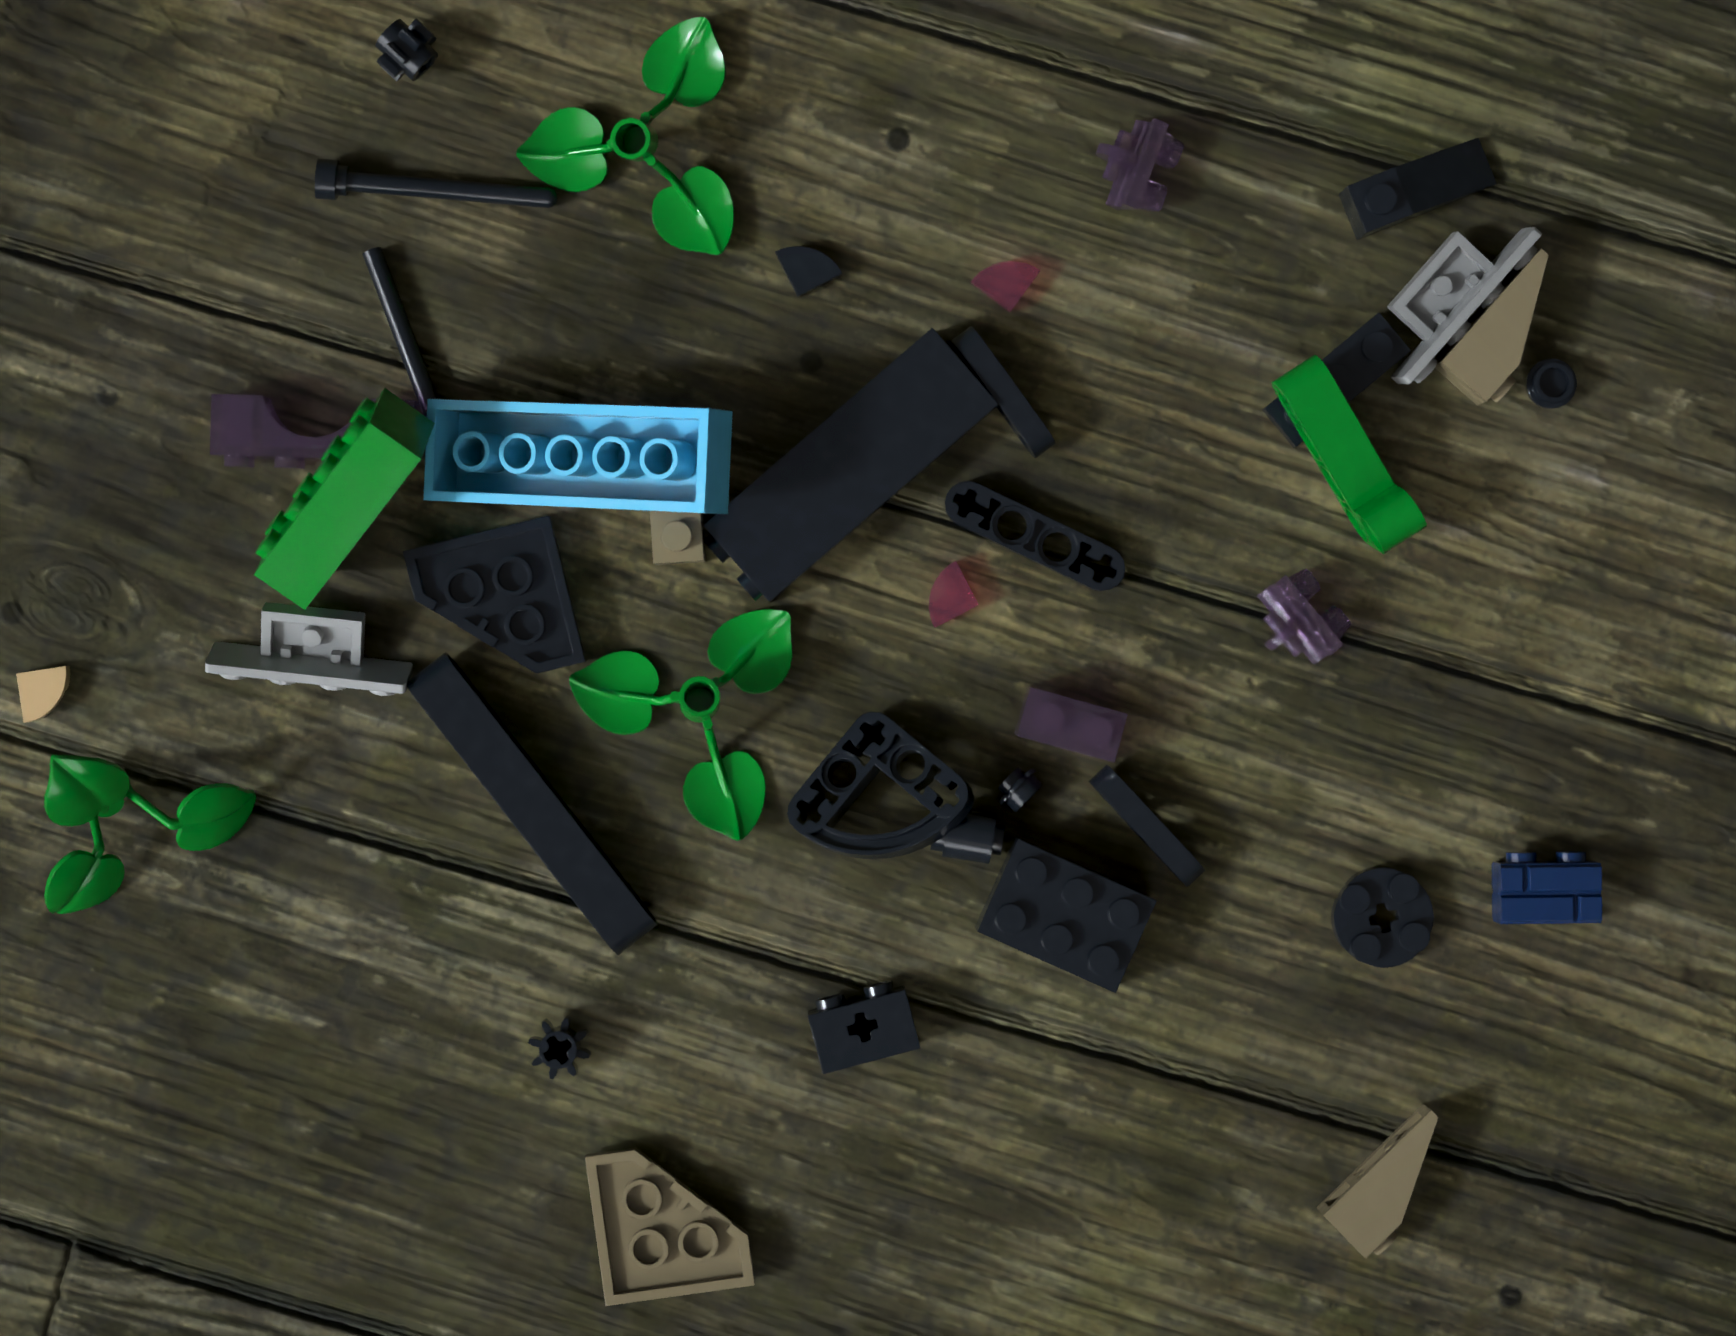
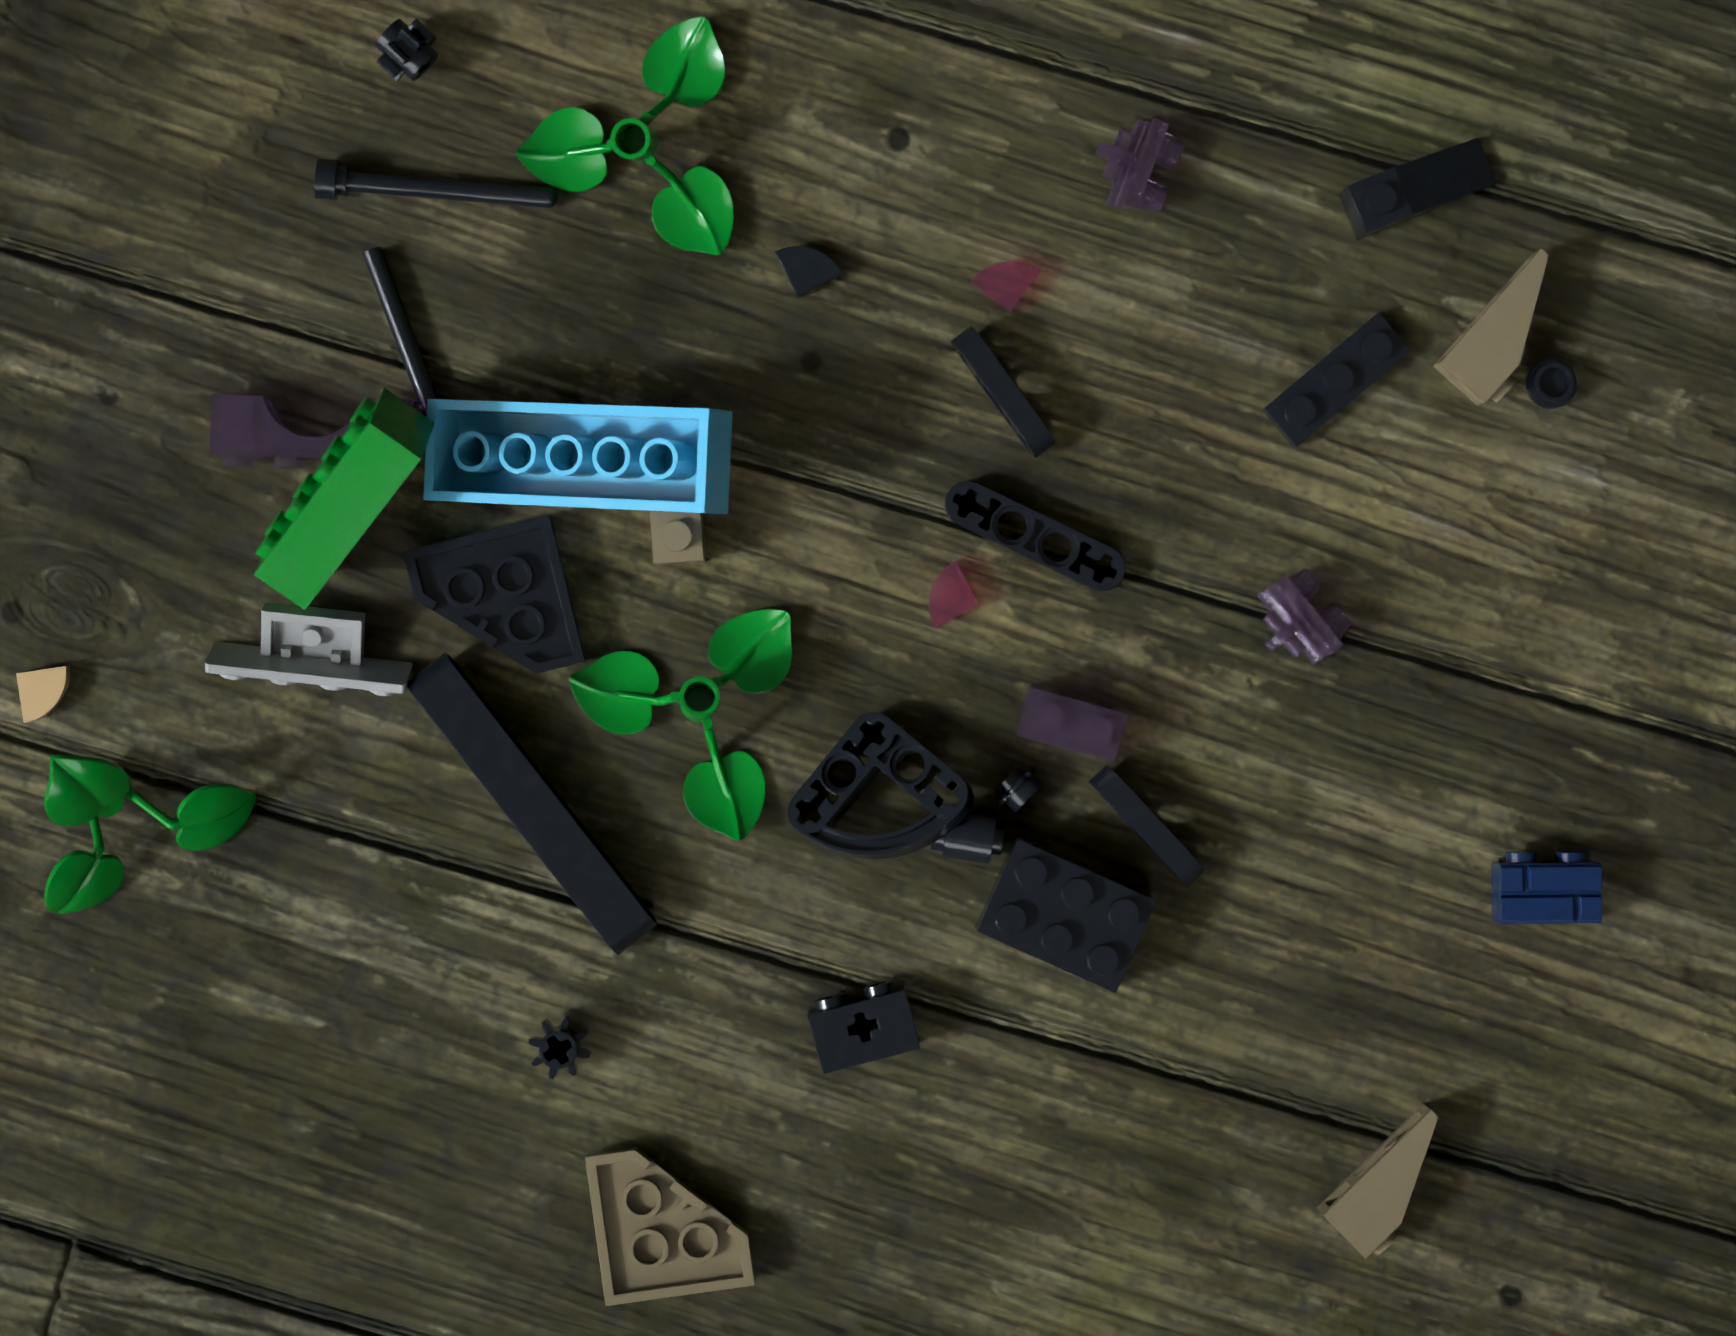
(849, 467): black brick -> none
(1372, 501): green beam -> none
(1407, 932): black plate -> none
(1449, 291): light grey bracket -> none

